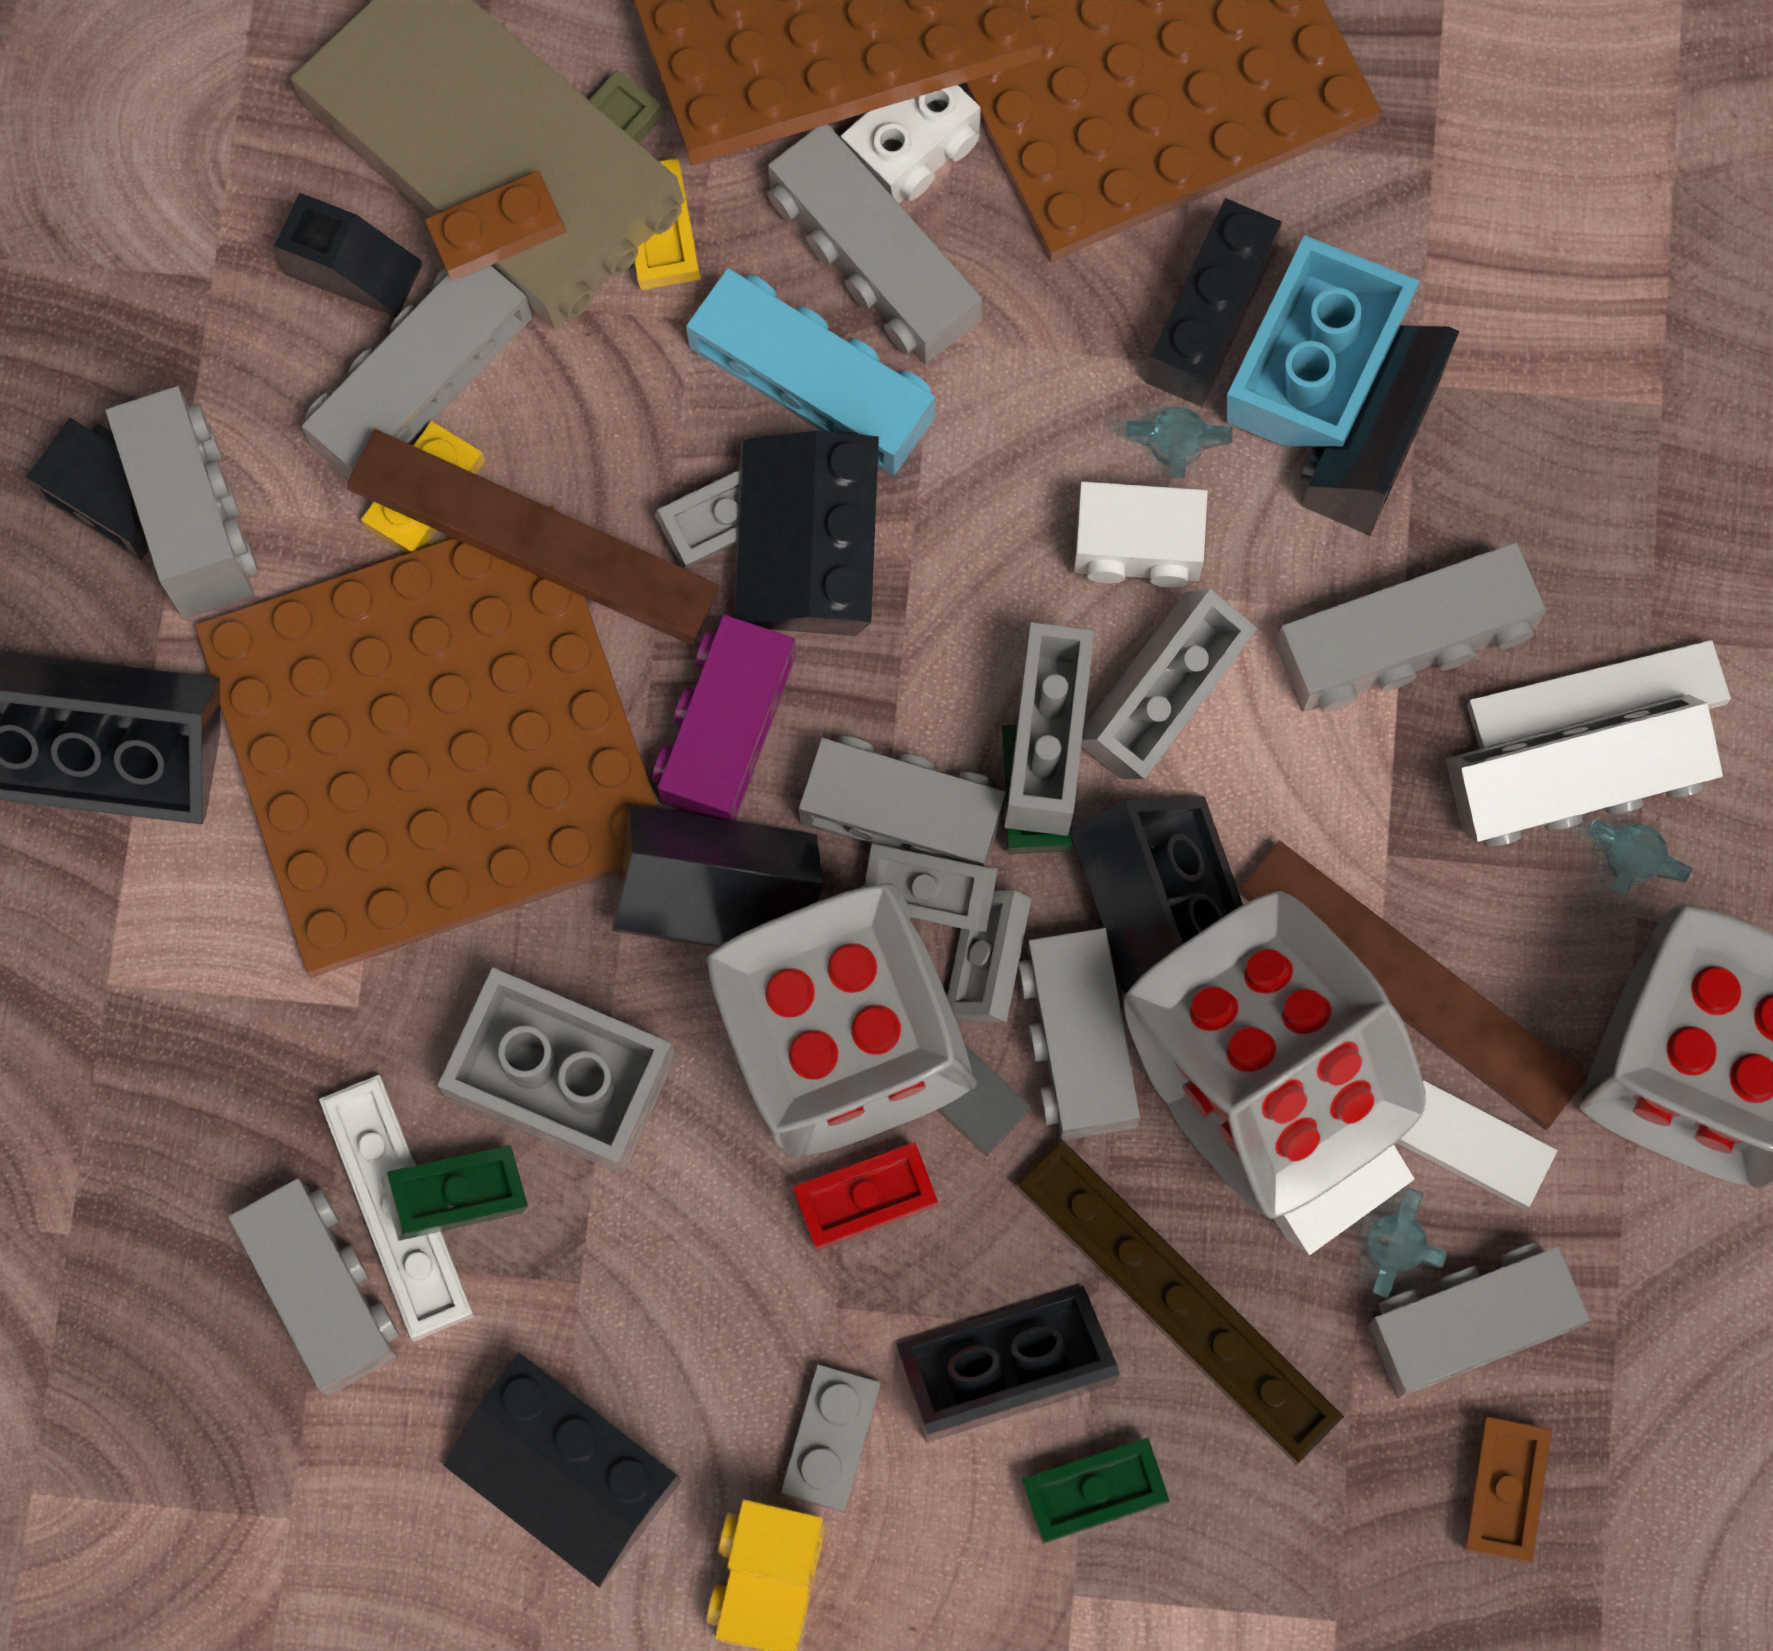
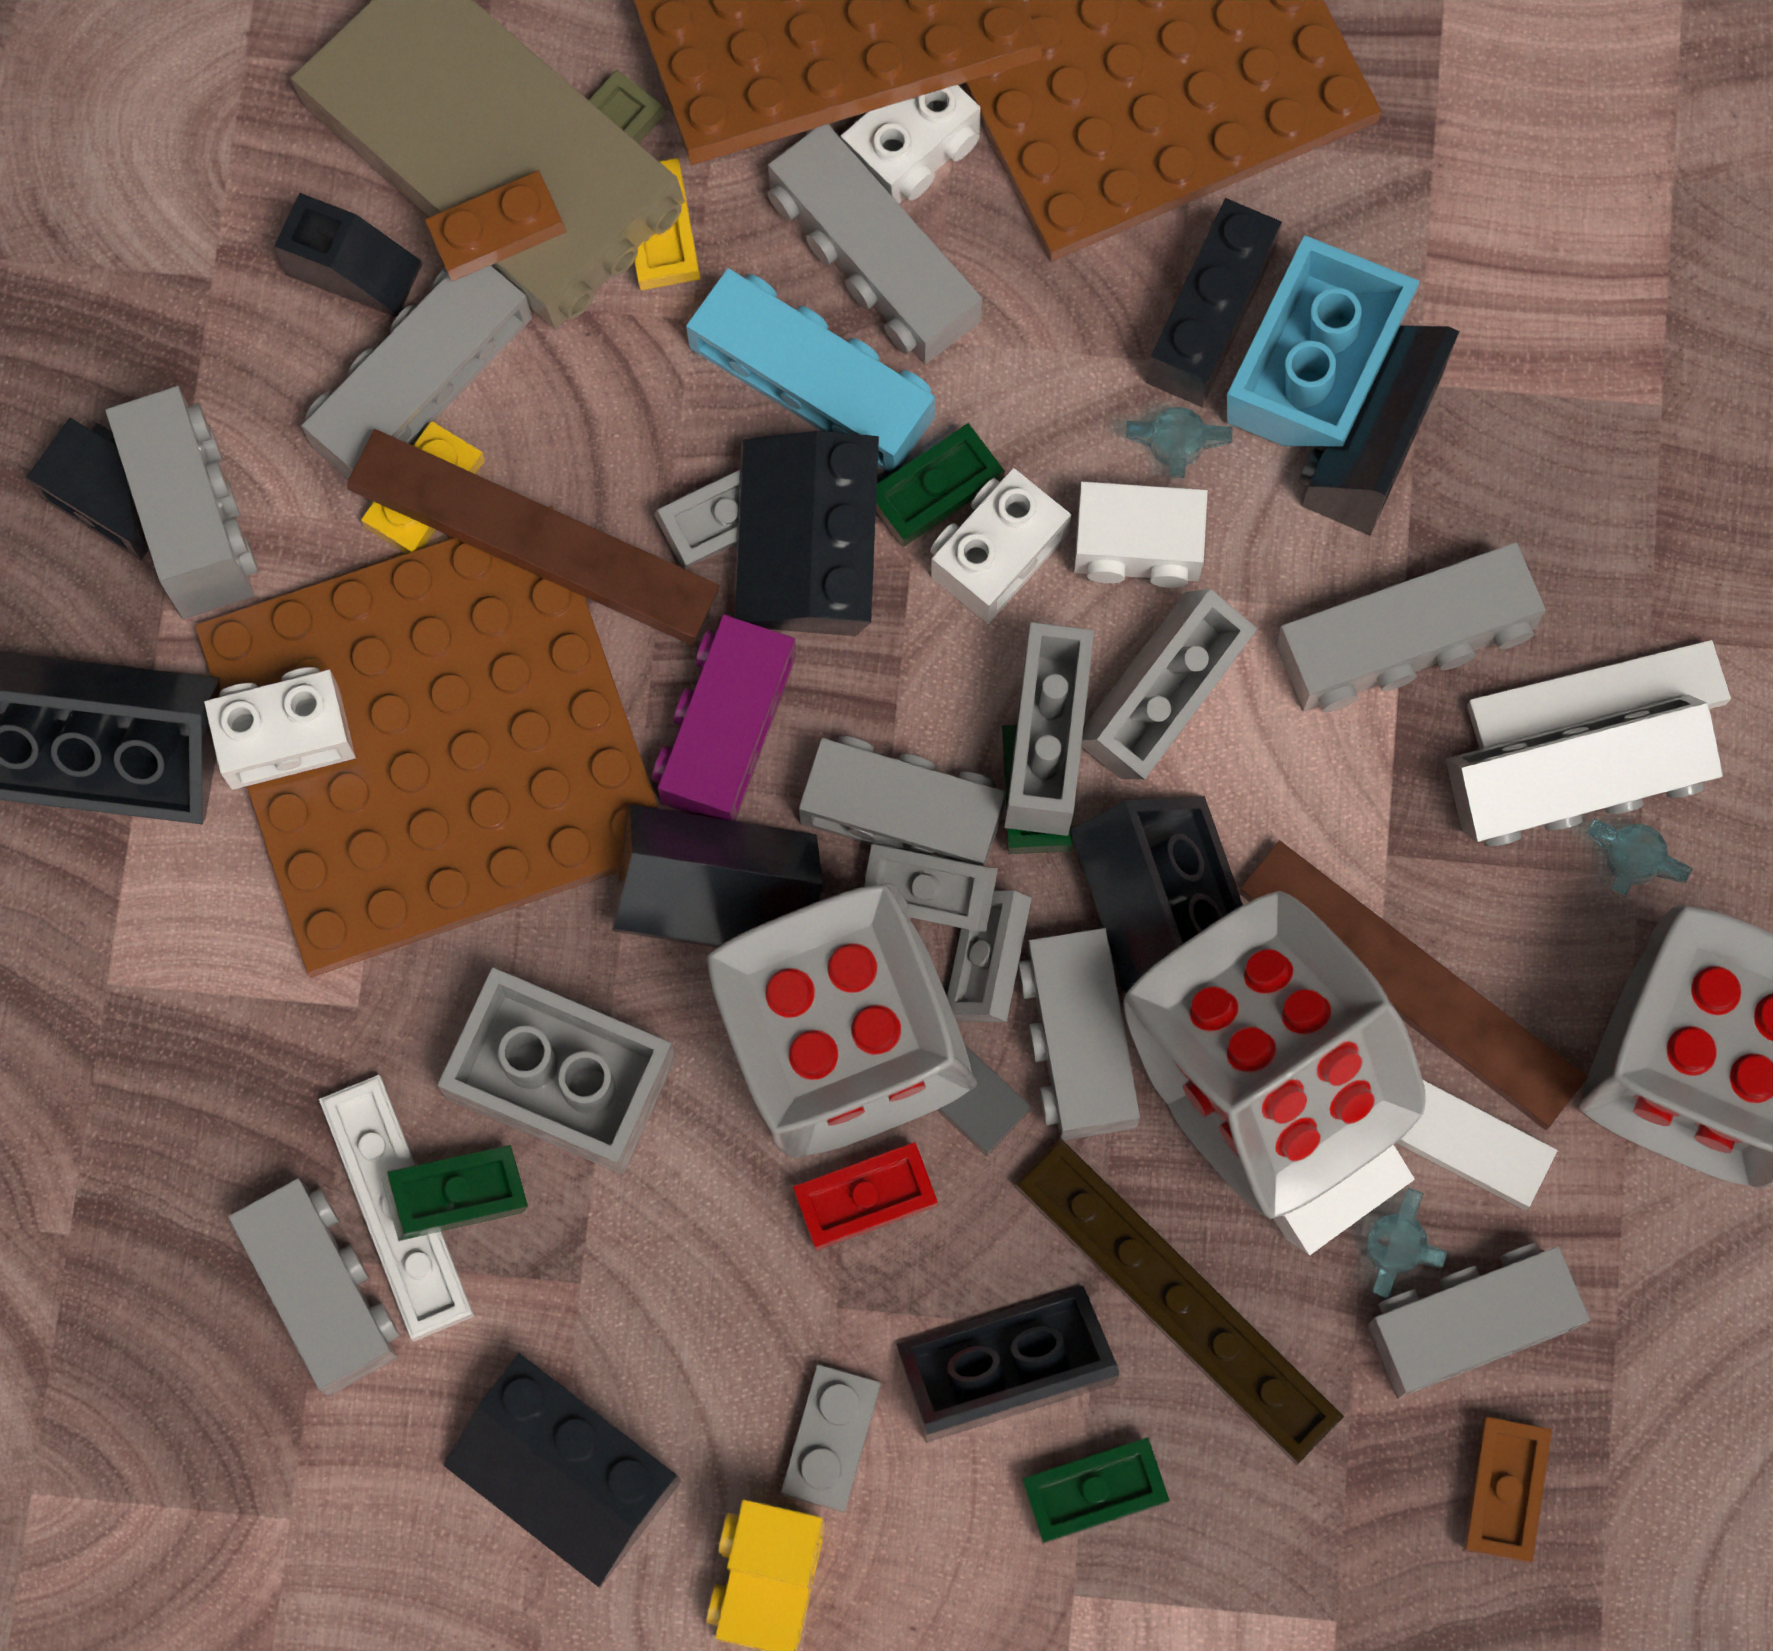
(279, 727): none -> white brick
(936, 484): none -> dark green plate
(998, 544): none -> white brick

